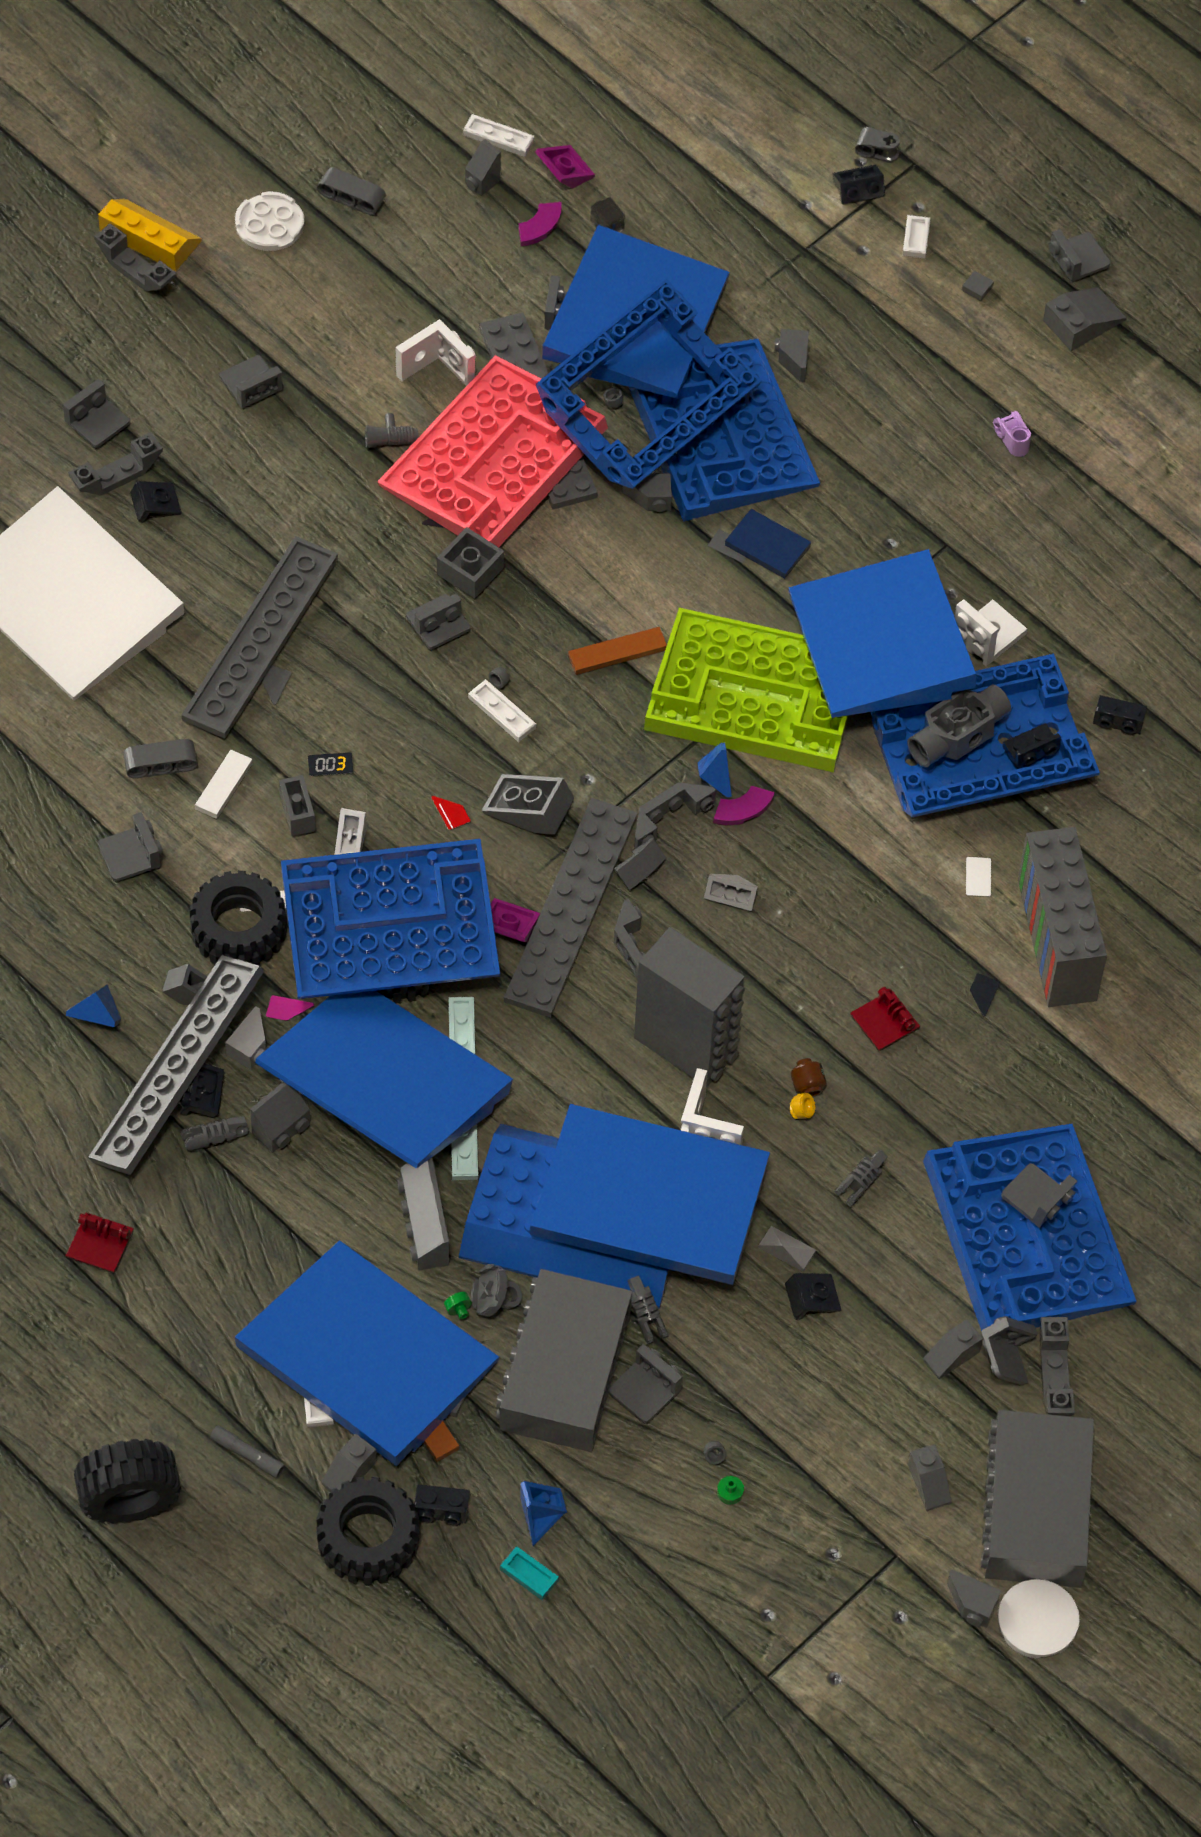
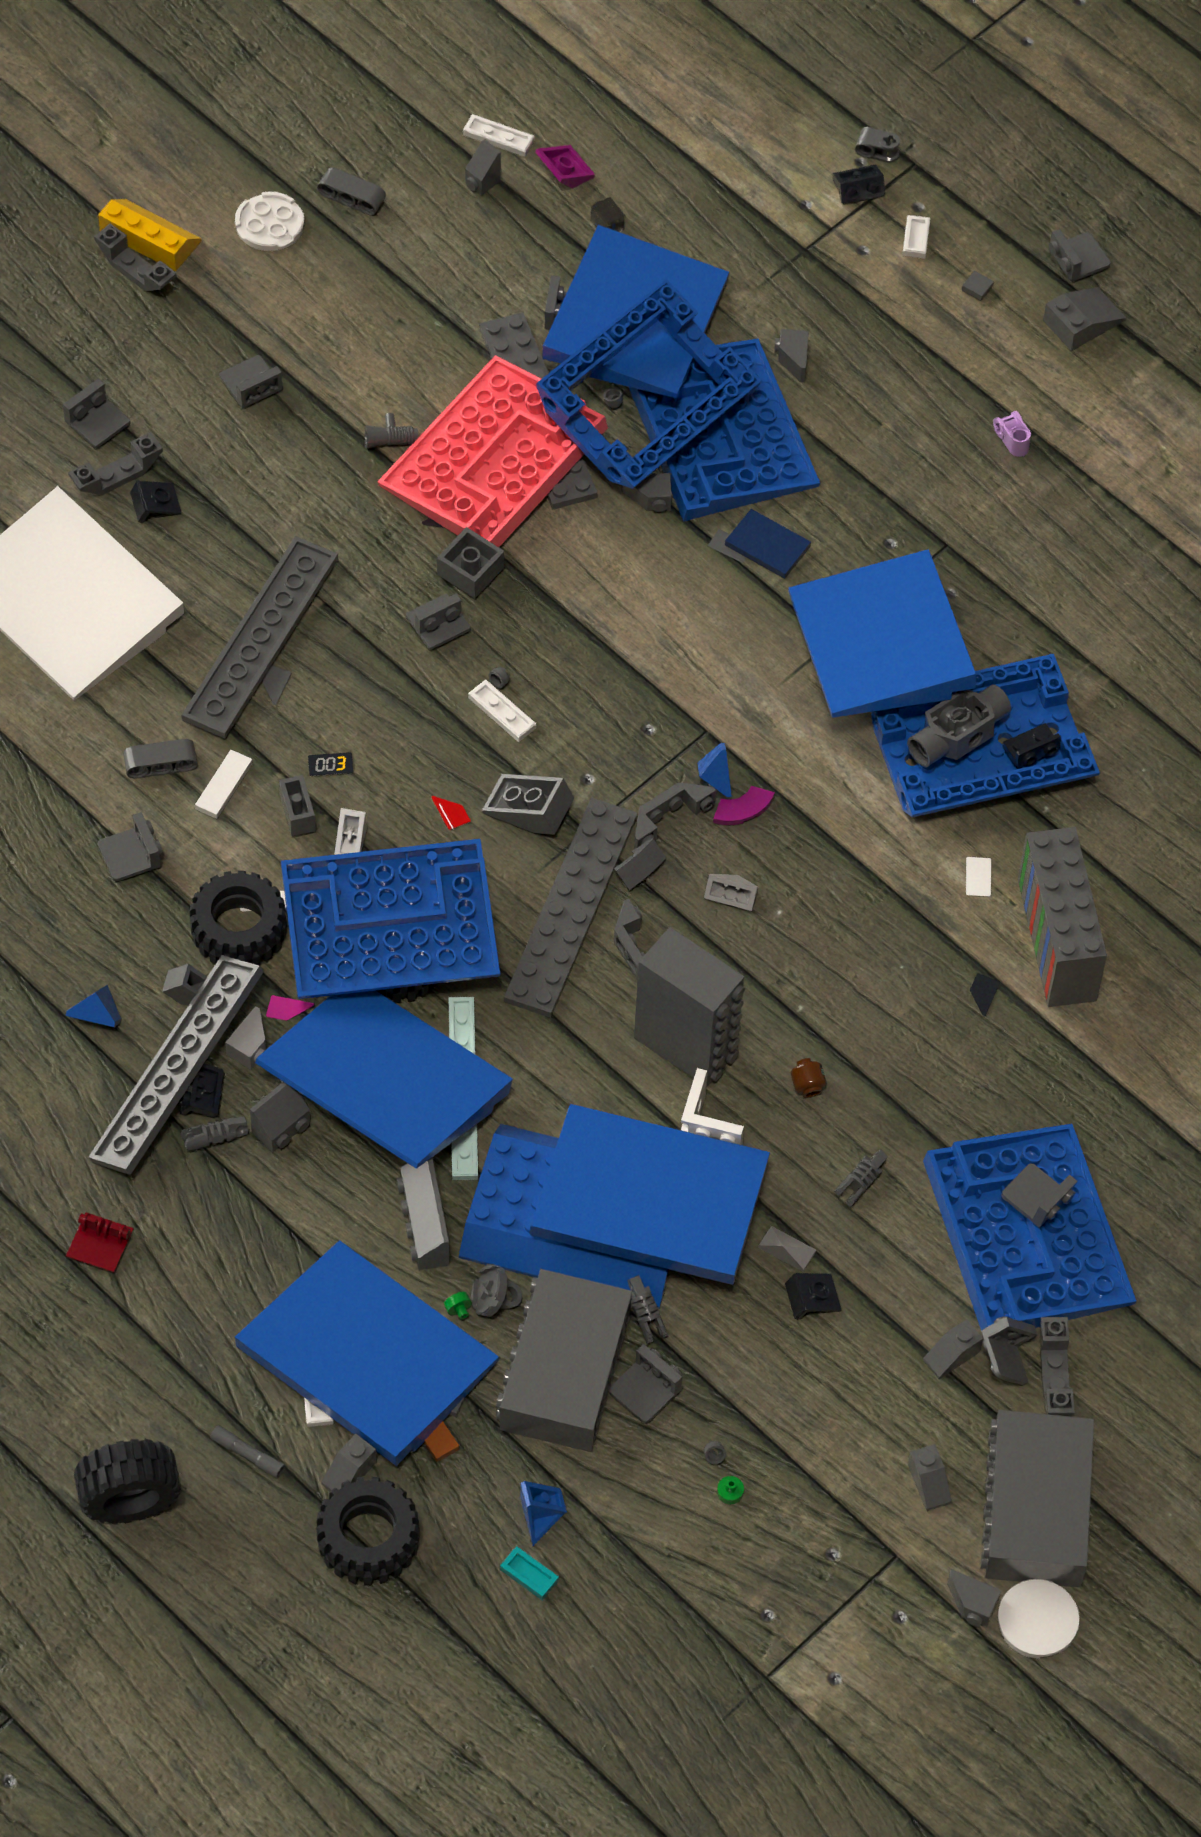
(435, 343): white bracket -> none
(442, 1504): black bracket -> none
(513, 920): magenta slope -> none
(541, 224): magenta tile -> none
(617, 650): dark orange tile -> none
(744, 690): lime slope -> none
(802, 1106): yellow tile -> none
(885, 1019): dark red hinge -> none
(981, 629): white bracket -> none
(1119, 715): black bracket -> none

